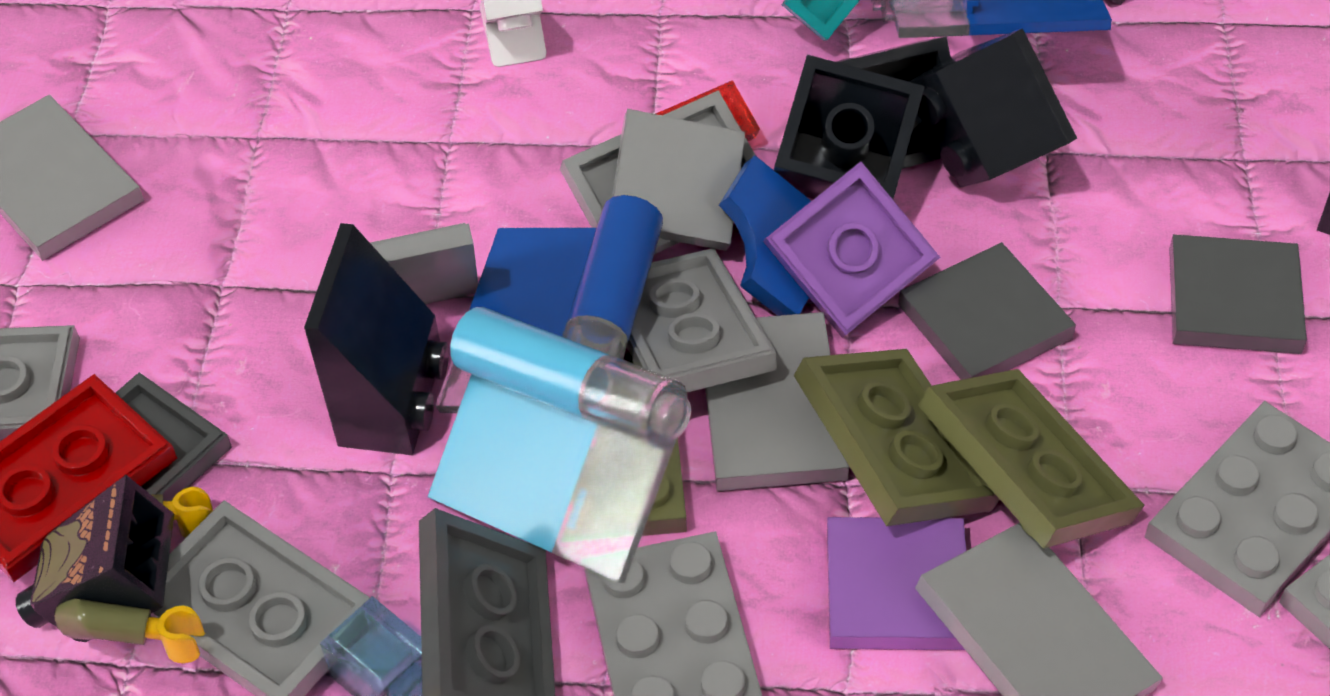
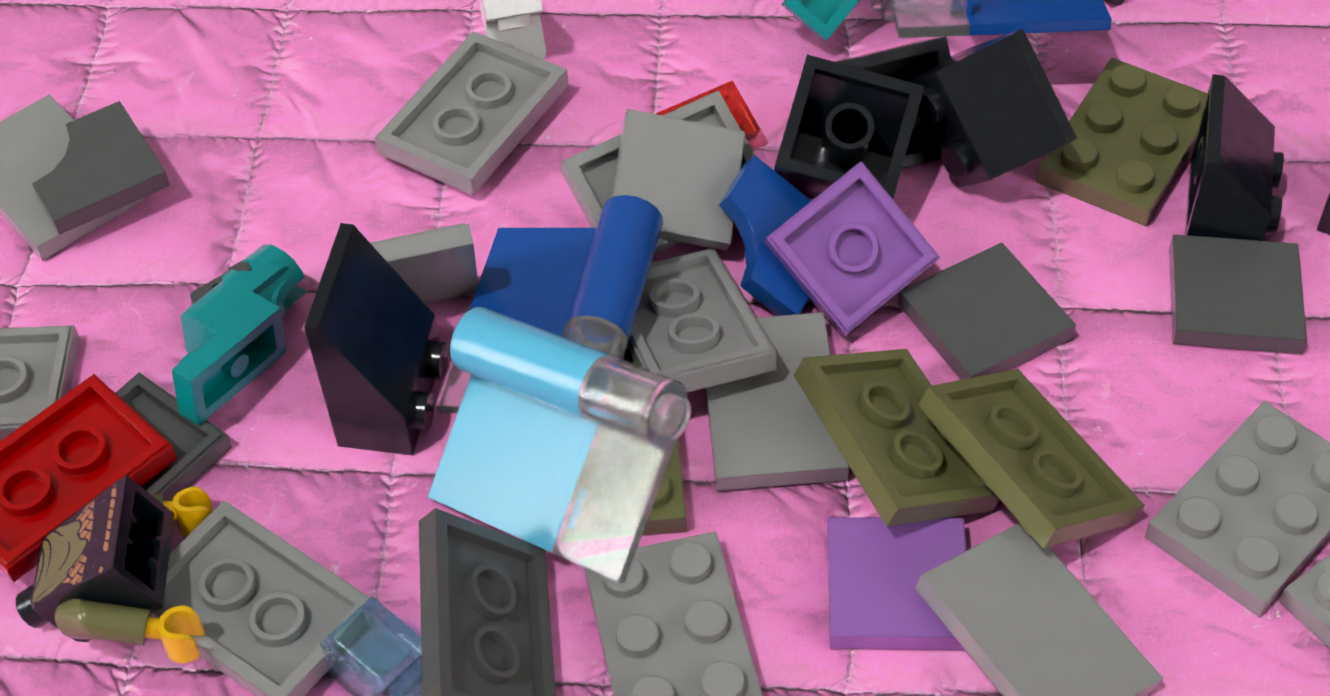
(101, 171): none -> dark grey tile
(234, 330): none -> teal plate
(472, 112): none -> light grey plate
(1129, 142): none -> olive plate
(1233, 169): none -> black slope

